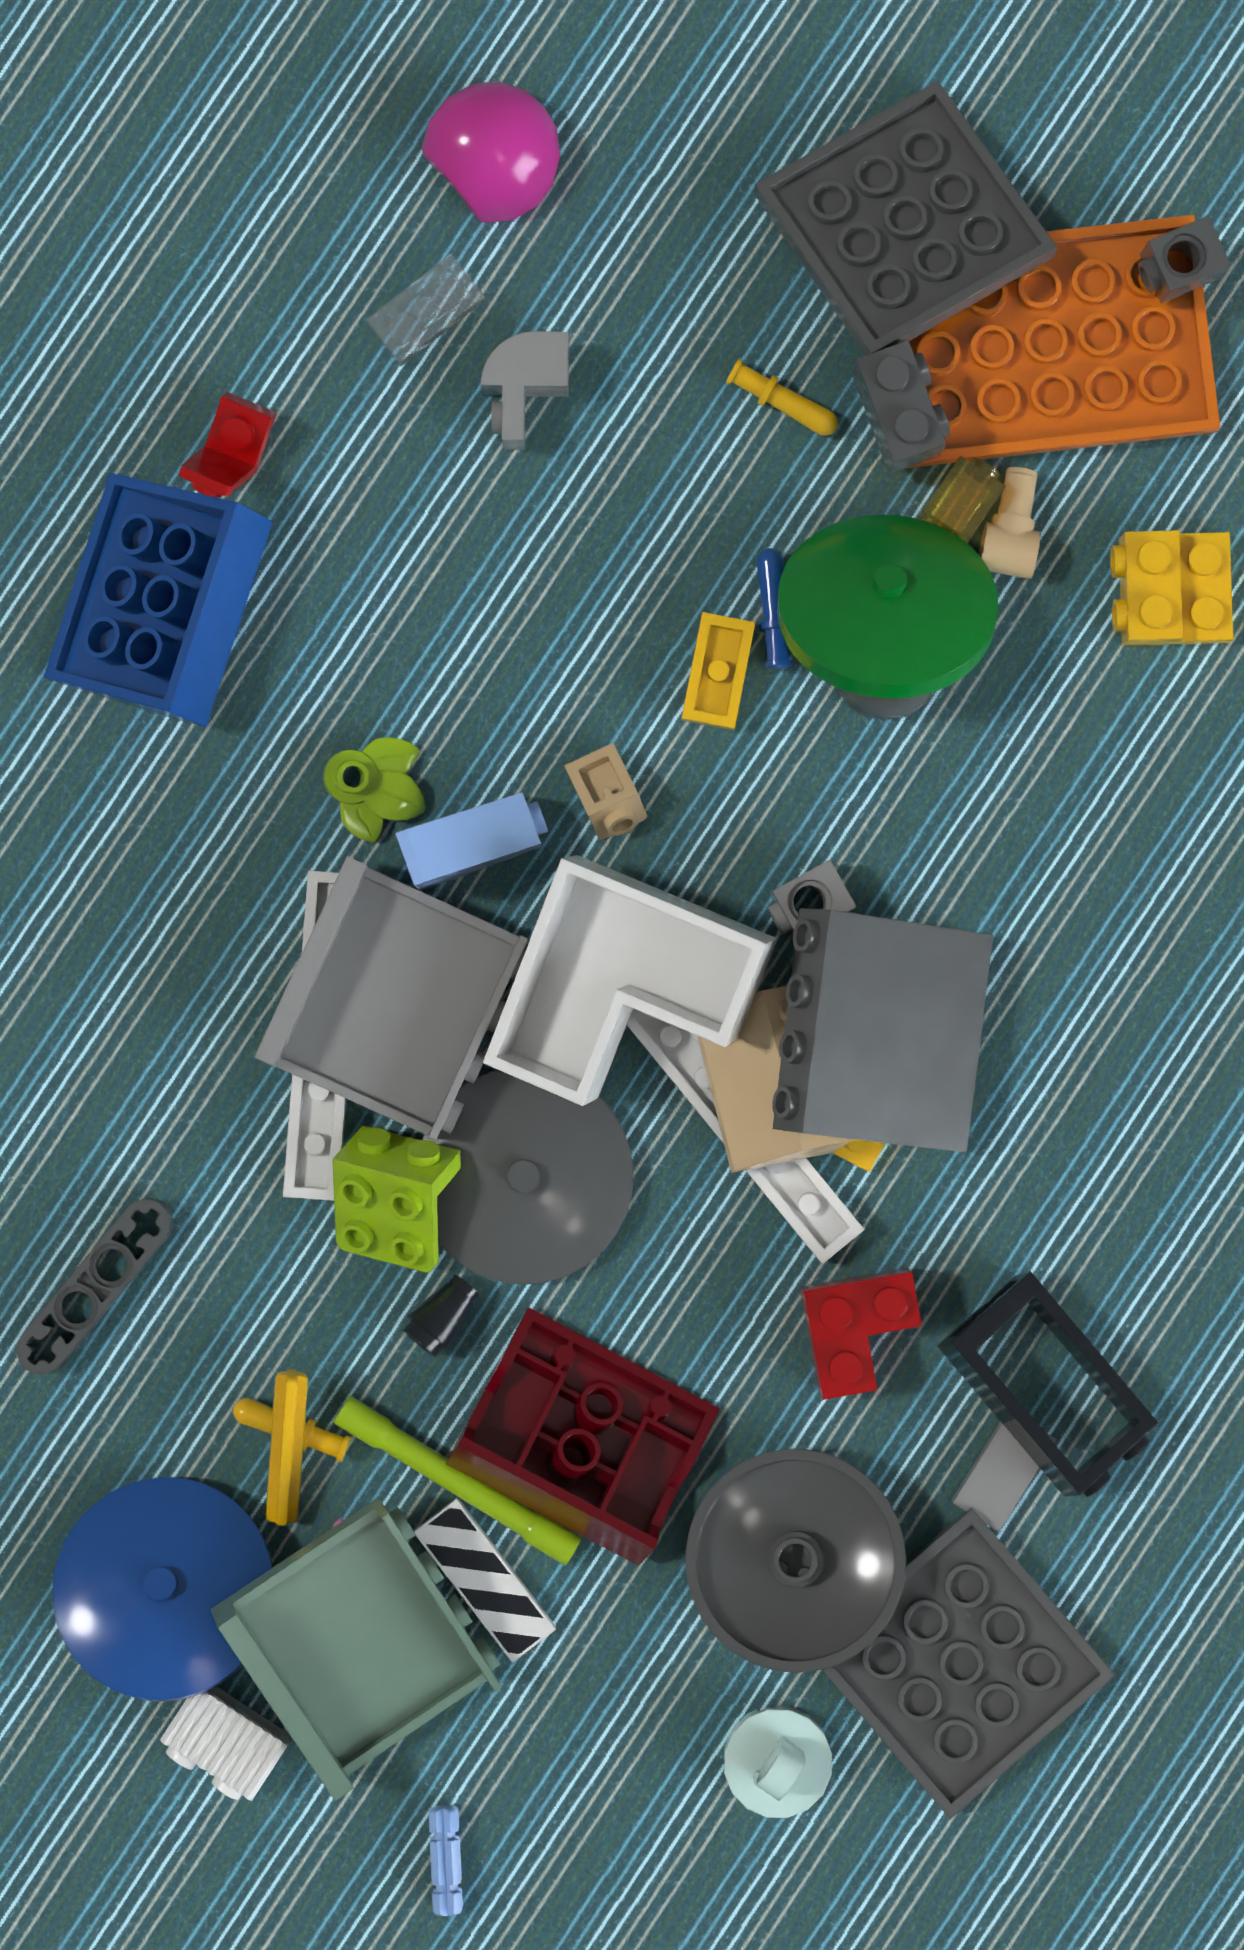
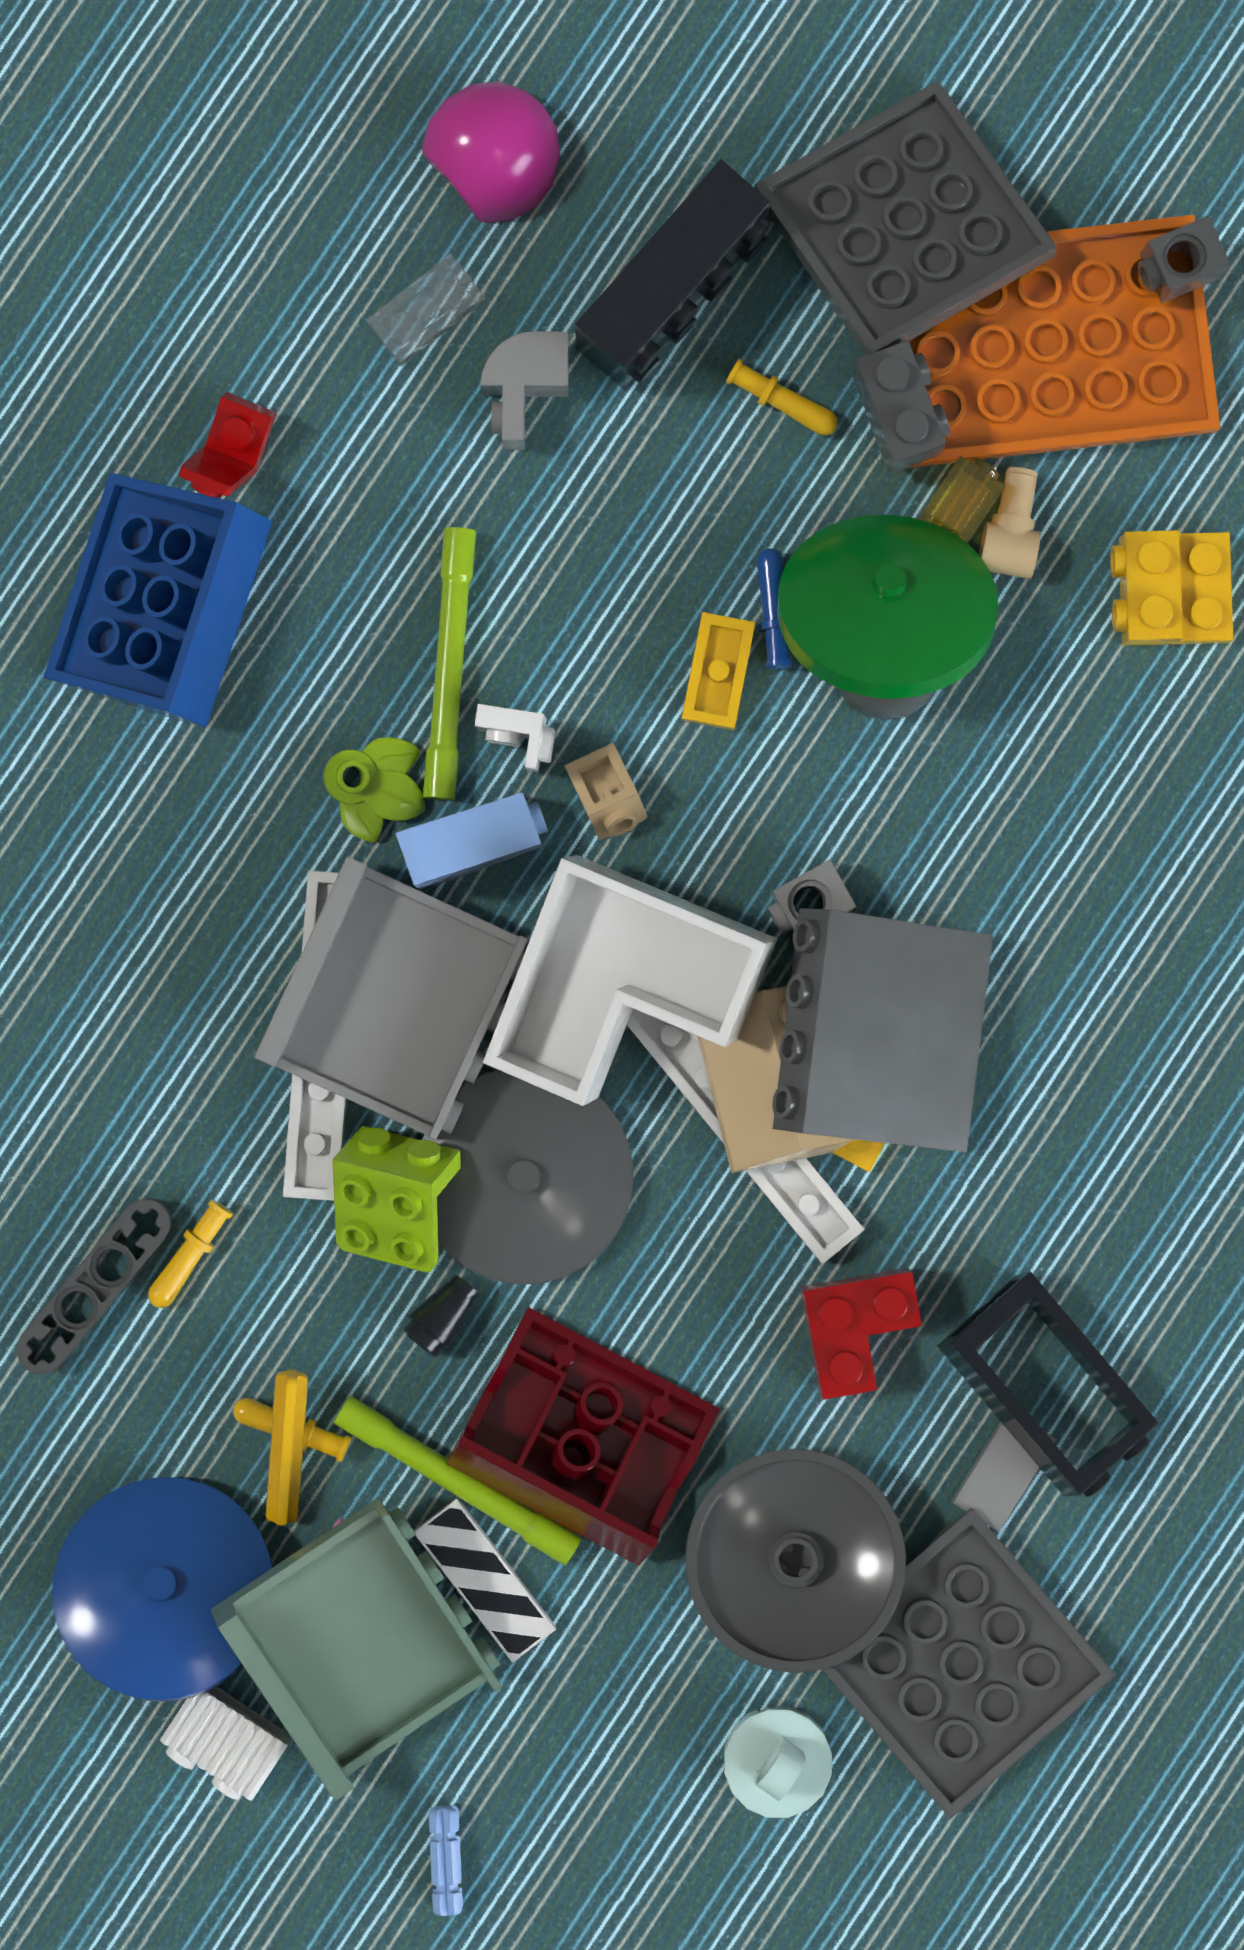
(197, 1241): none -> yellow piece
(456, 576): none -> lime piece
(508, 726): none -> white bracket
(673, 275): none -> black brick

